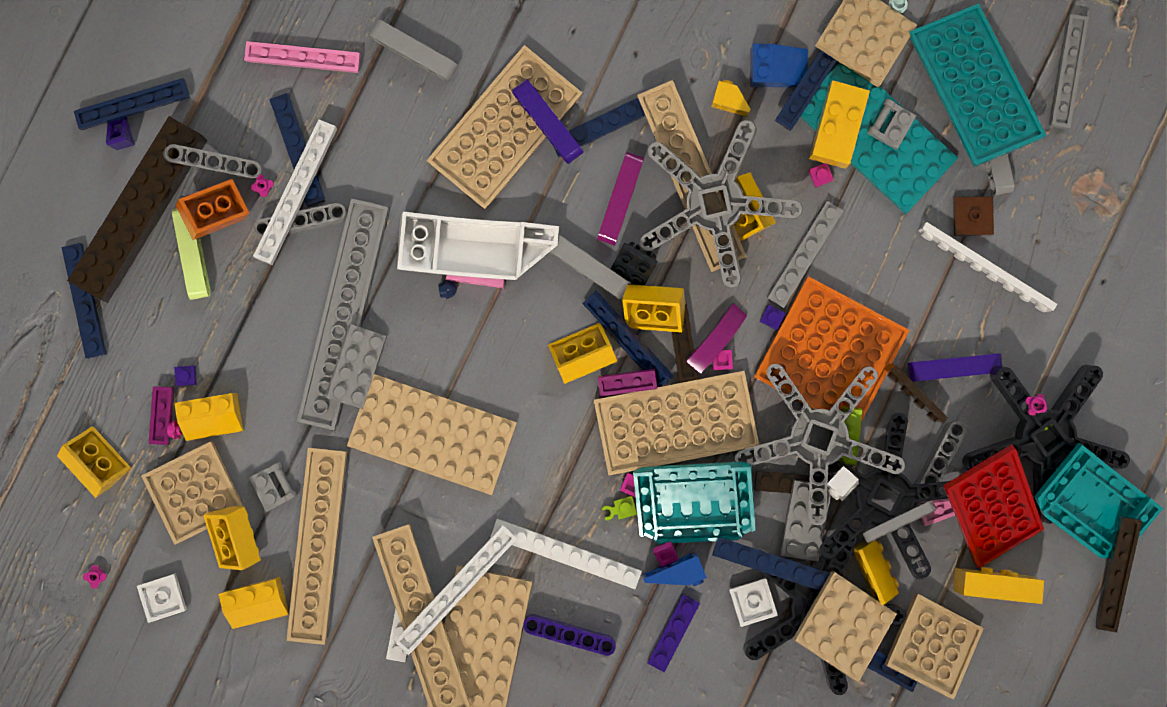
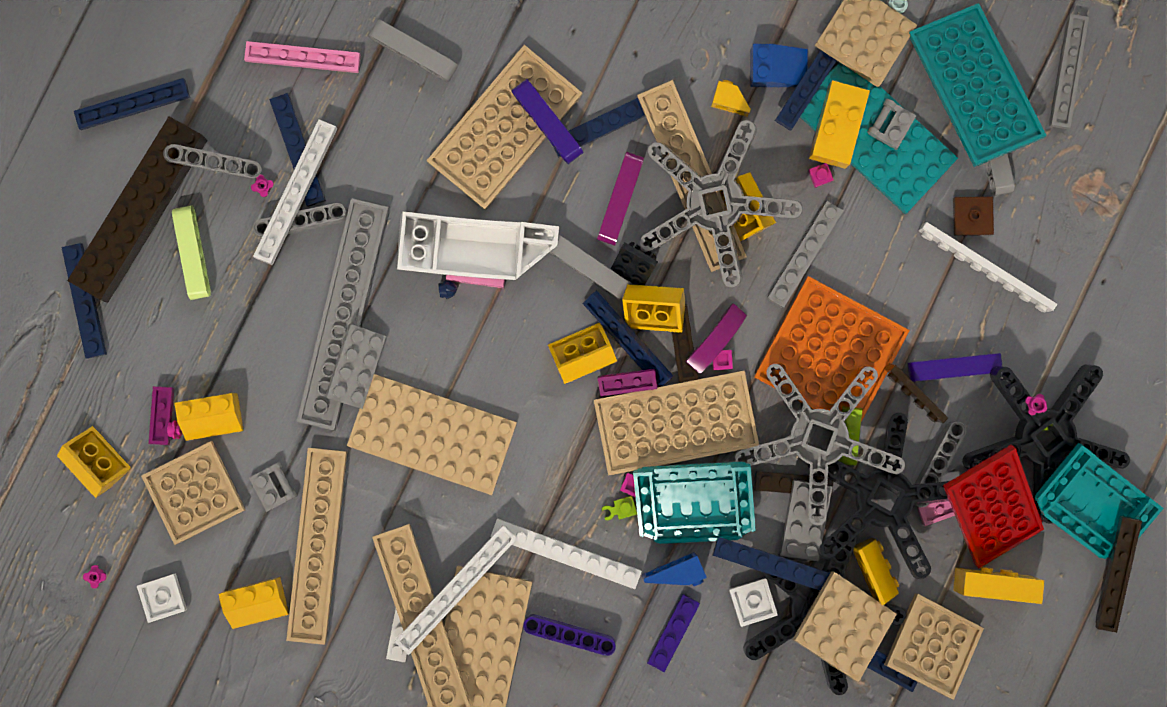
(119, 134): dark purple slope -> none
(185, 375): dark purple plate -> none
(212, 209): orange brick -> none
(232, 538): yellow slope -> none
(665, 554): dark pink plate -> none
(772, 317): dark purple plate -> none
(842, 484): white brick -> none
(899, 521): light grey beam -> none

